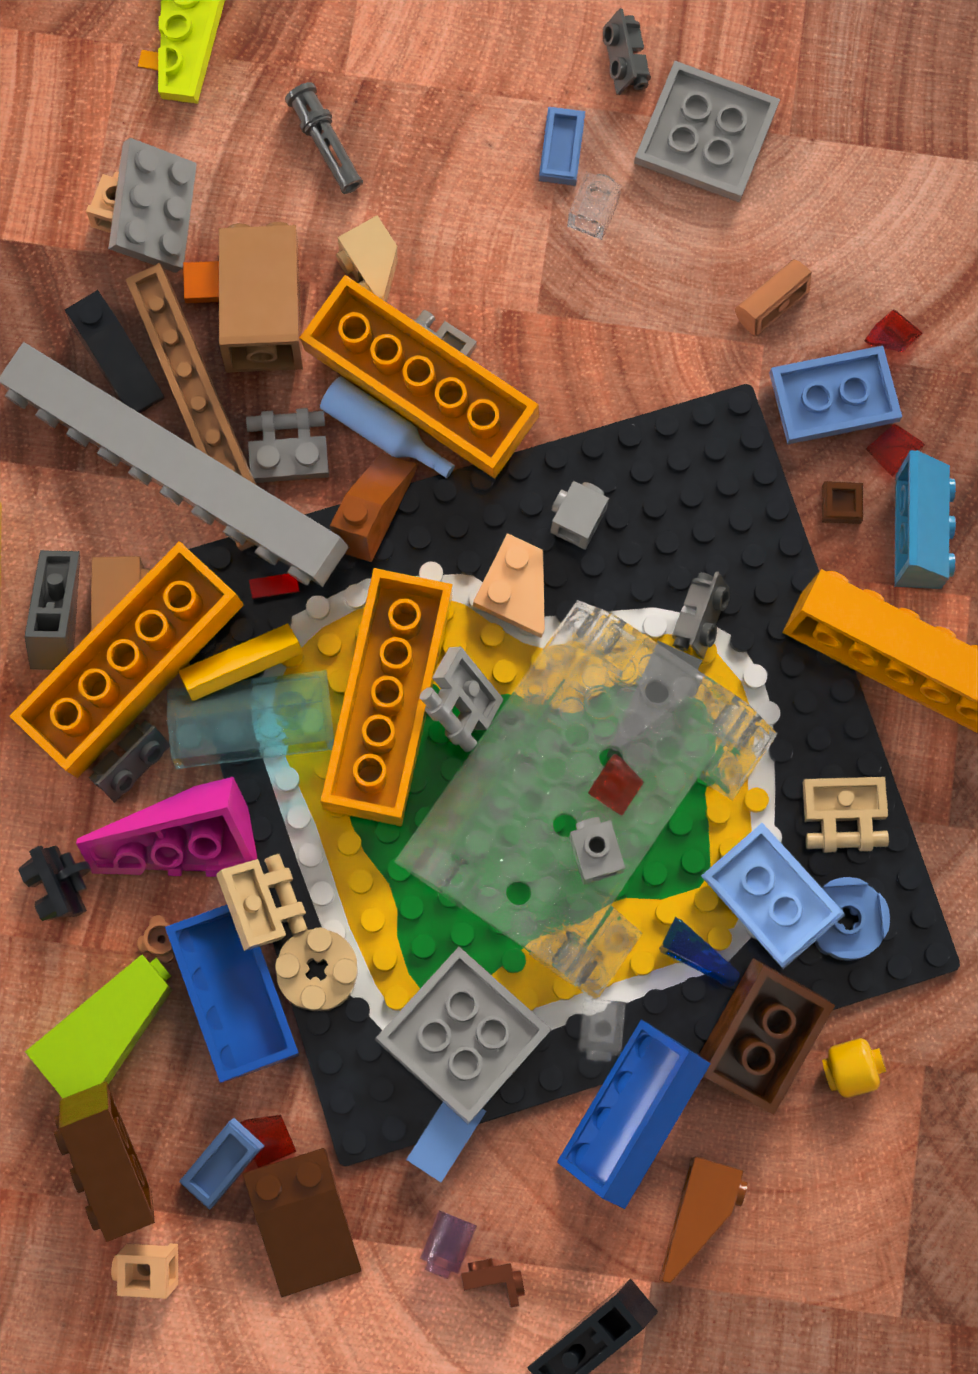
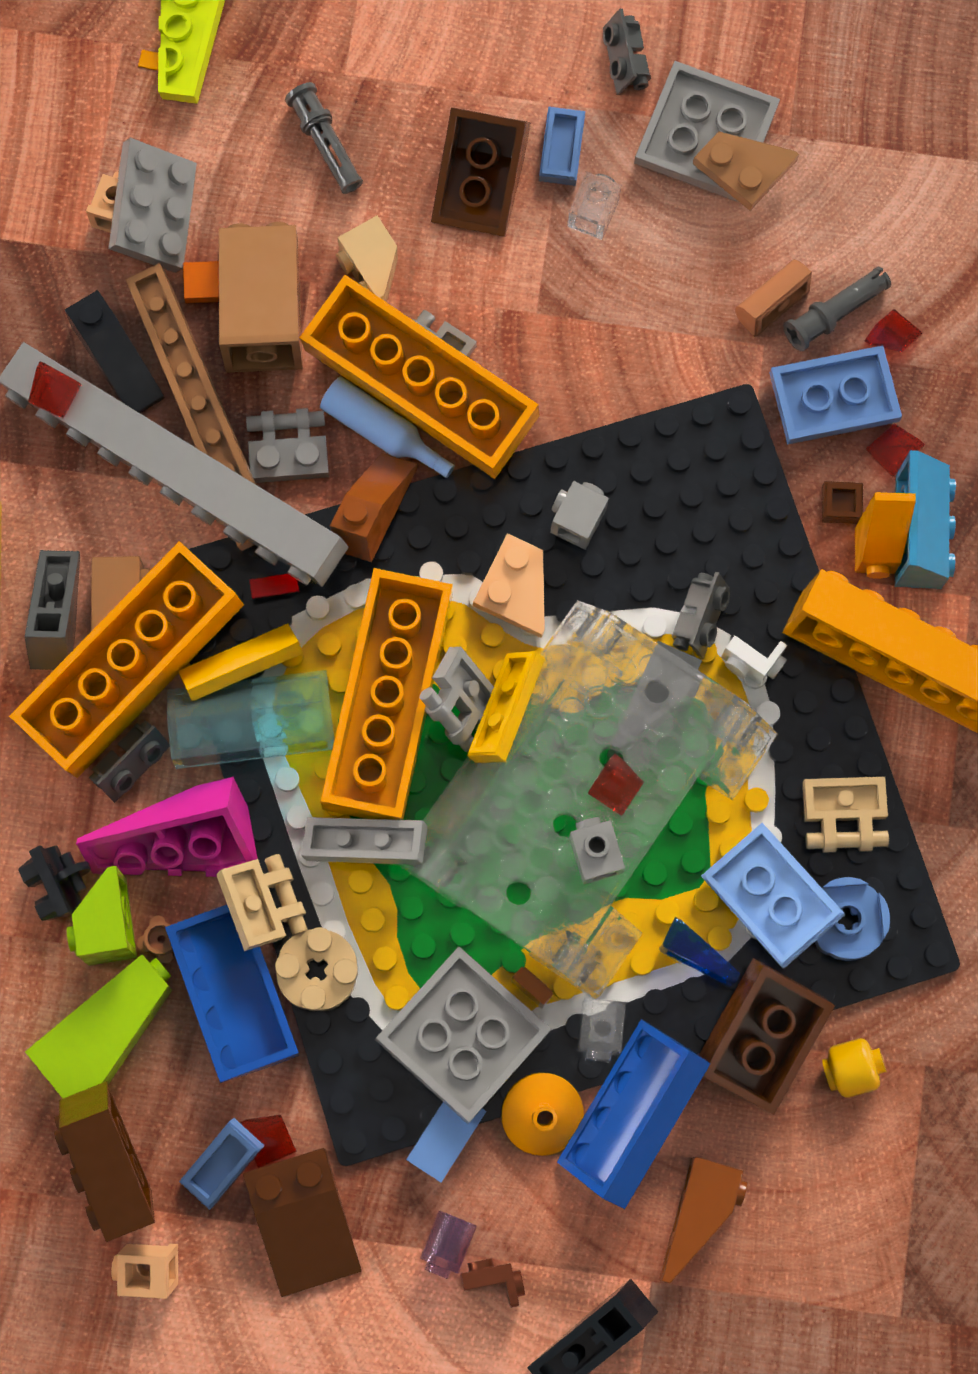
(52, 390): none -> clear red slope
(104, 922): none -> lime slope
(364, 840): none -> light grey plate
(480, 171): none -> reddish brown slope
(506, 707): none -> yellow tile
(529, 1098): none -> light orange dish
(532, 987): none -> reddish brown tile
(744, 166): none -> medium nougat wing
(746, 661): none -> white bracket
(824, 316): none -> dark grey pin
(883, 534): none -> light orange slope

